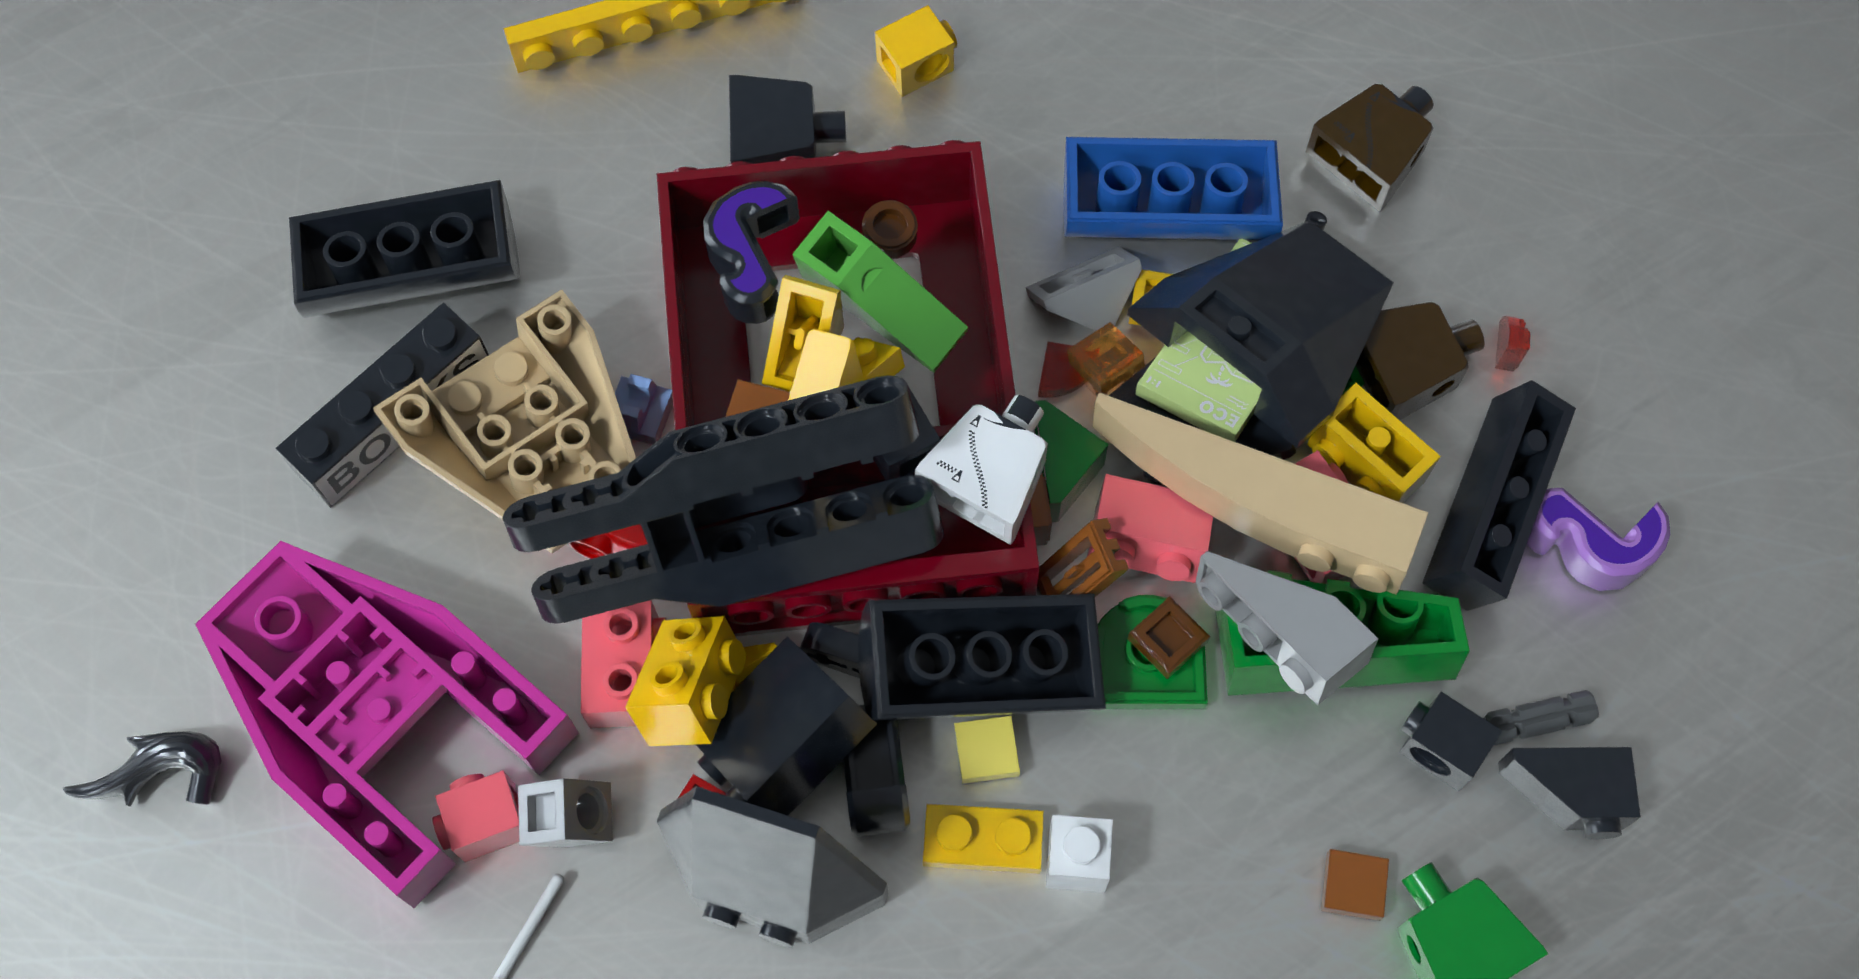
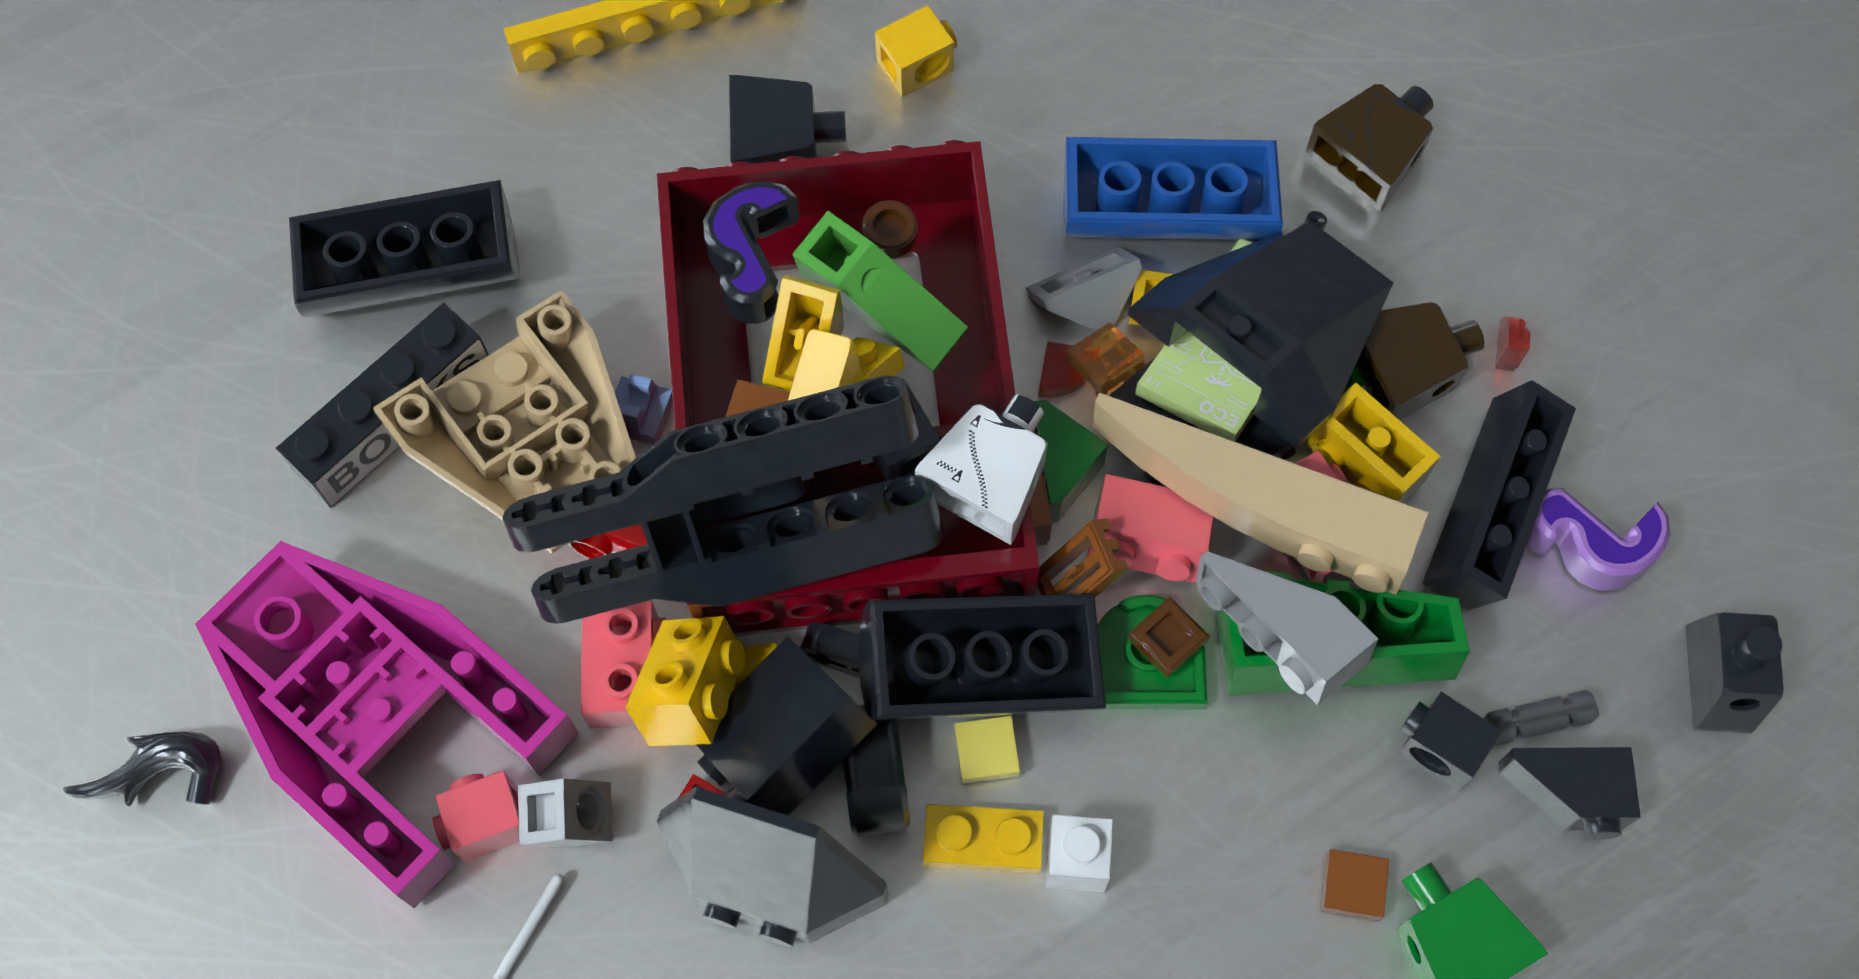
(1731, 661): none -> black torso

